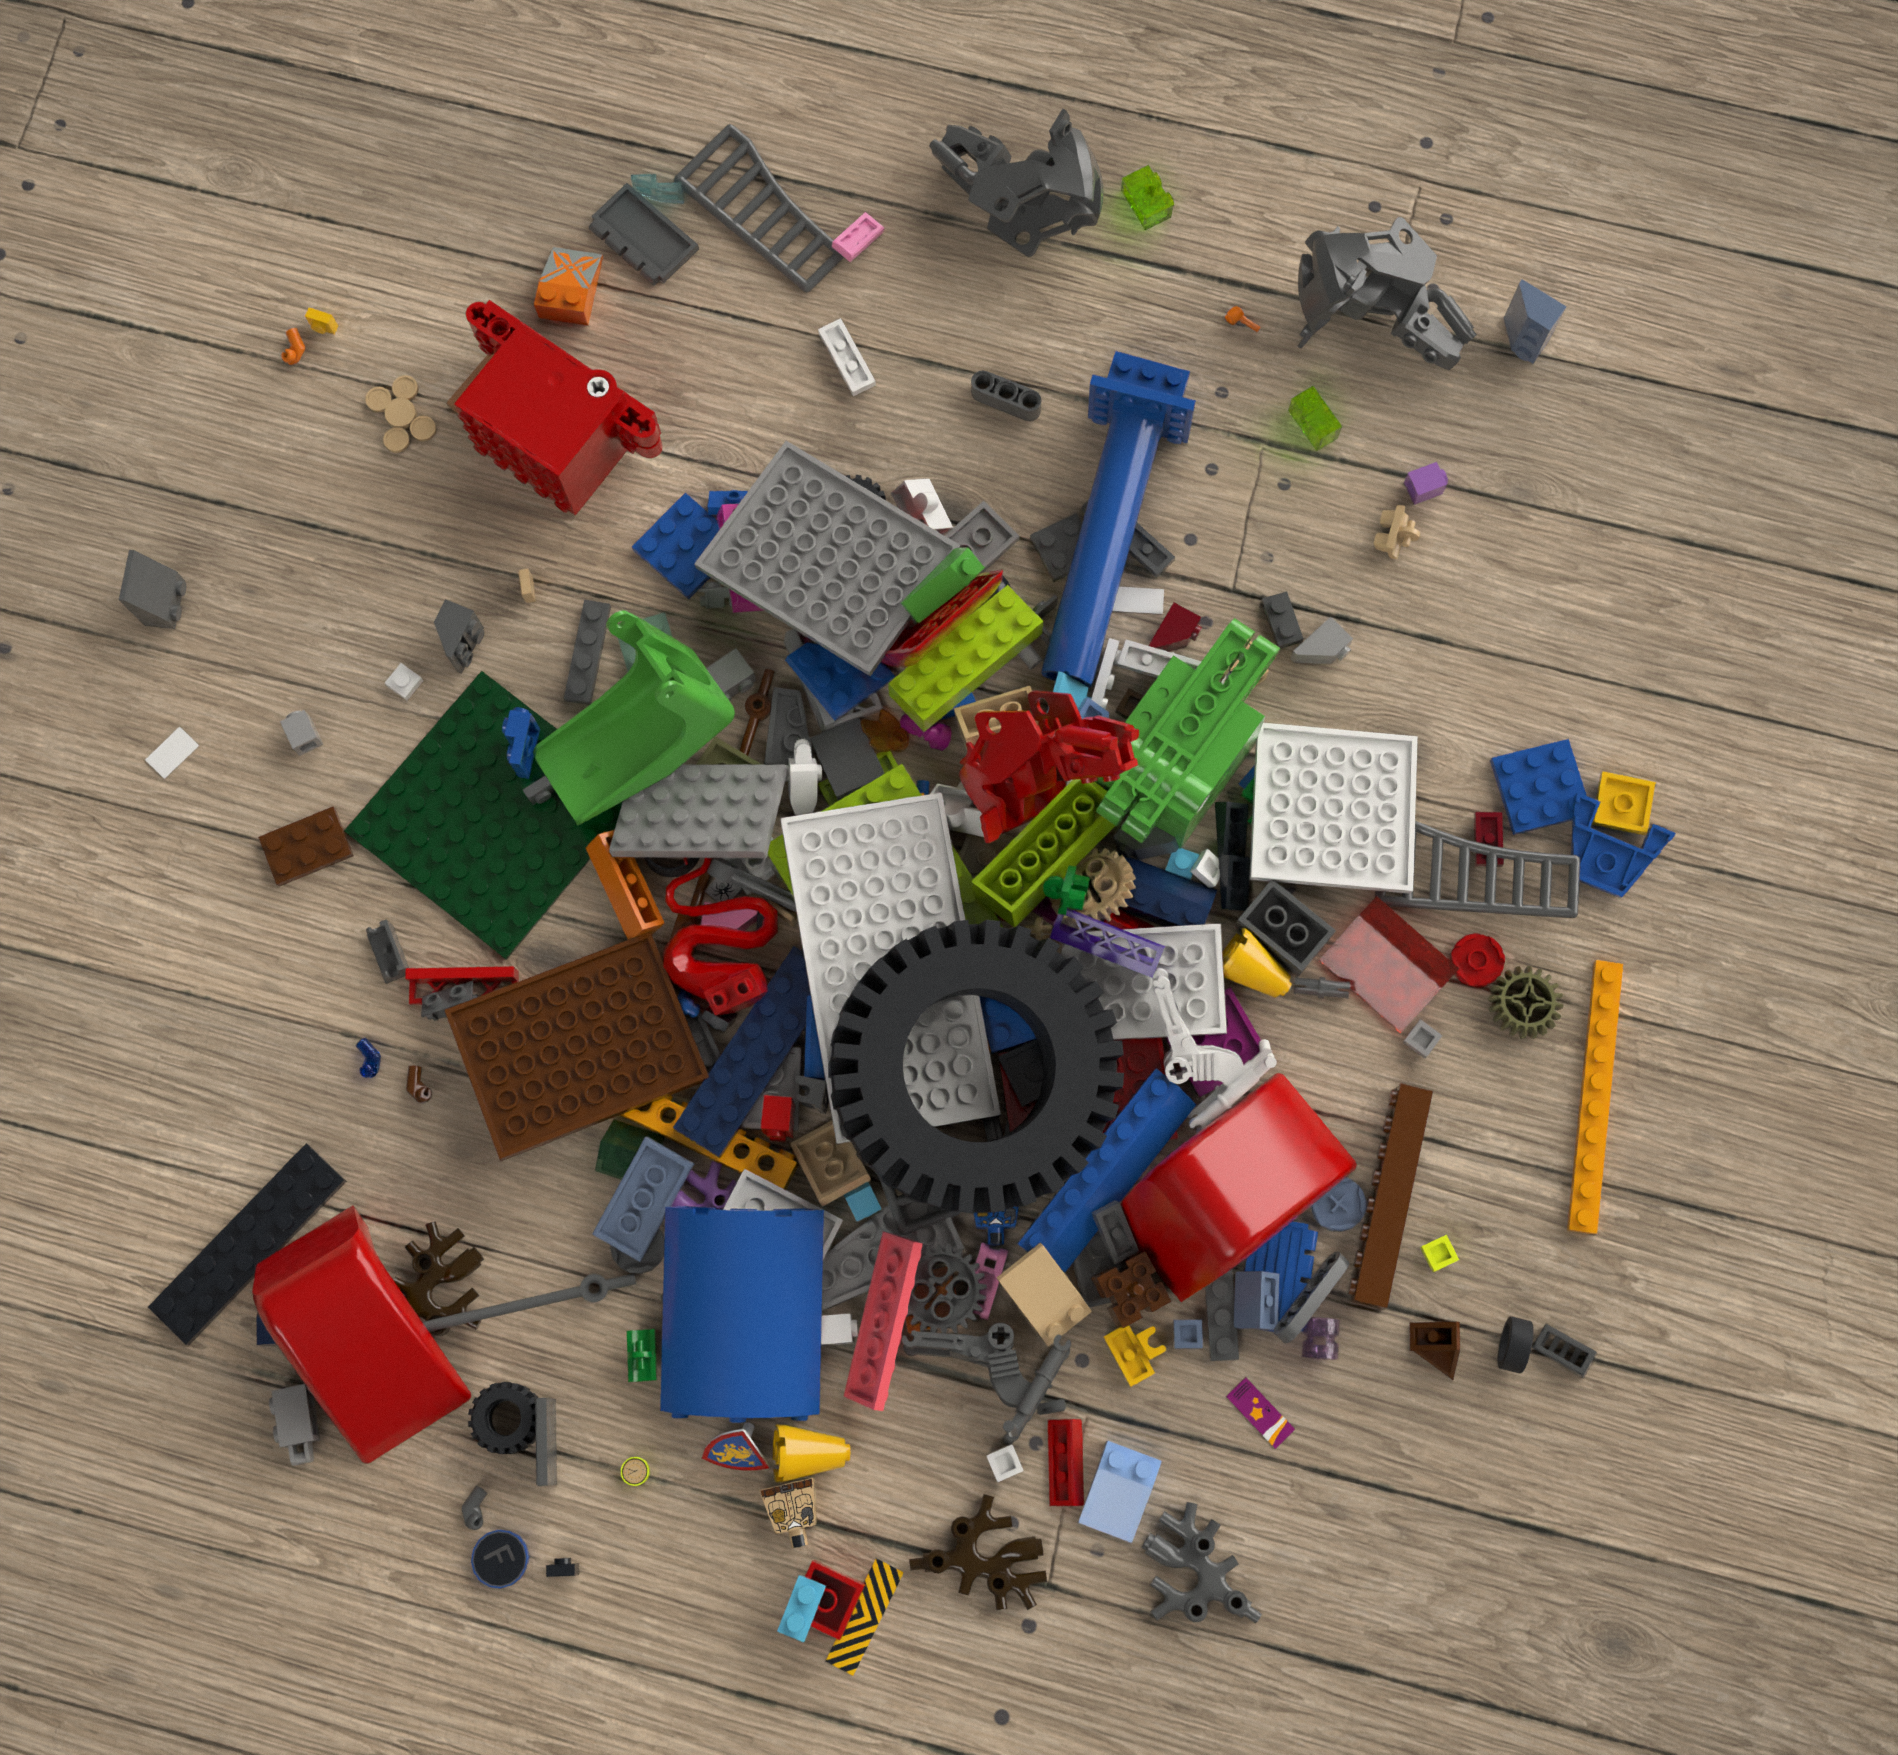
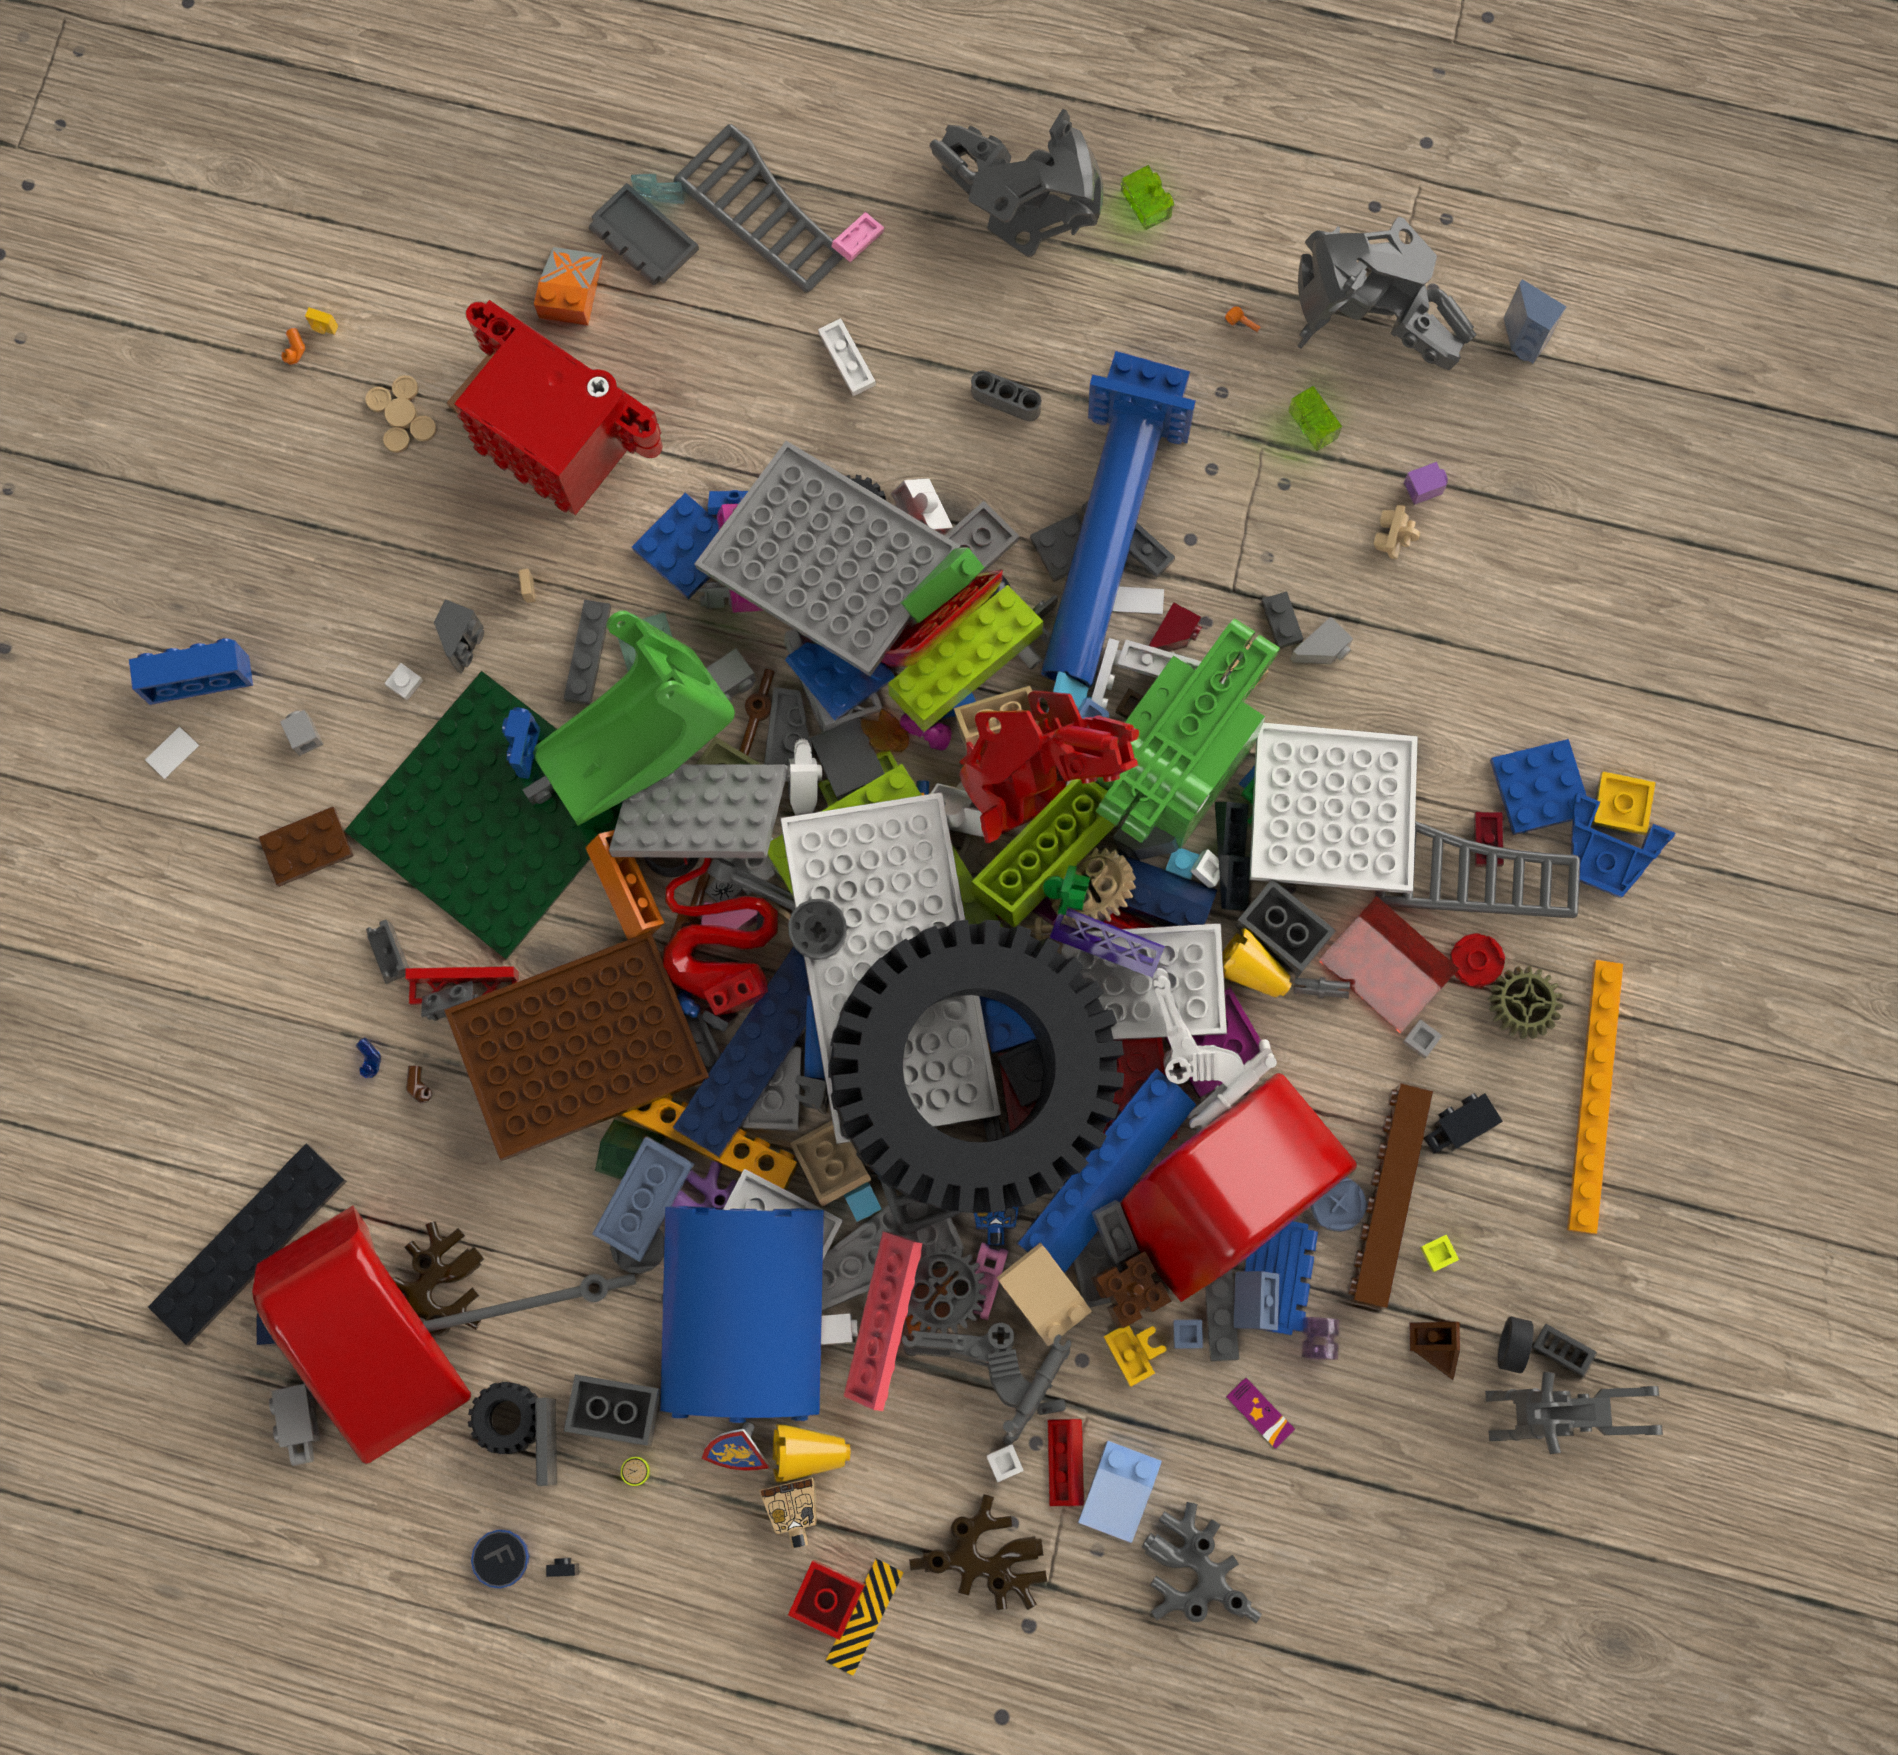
(152, 591): dark grey slope -> none
(190, 671): none -> blue brick
(471, 1508): dark grey arm -> none
(613, 1410): none -> dark grey brick
(641, 1355): green hips -> none
(778, 1117): red brick -> none
(801, 1608): medium azure plate -> none
(806, 917): none -> dark grey wheel
(1311, 1297): dark grey beam -> none
(1464, 1123): none -> black brick
(1557, 1414): none -> dark grey piece

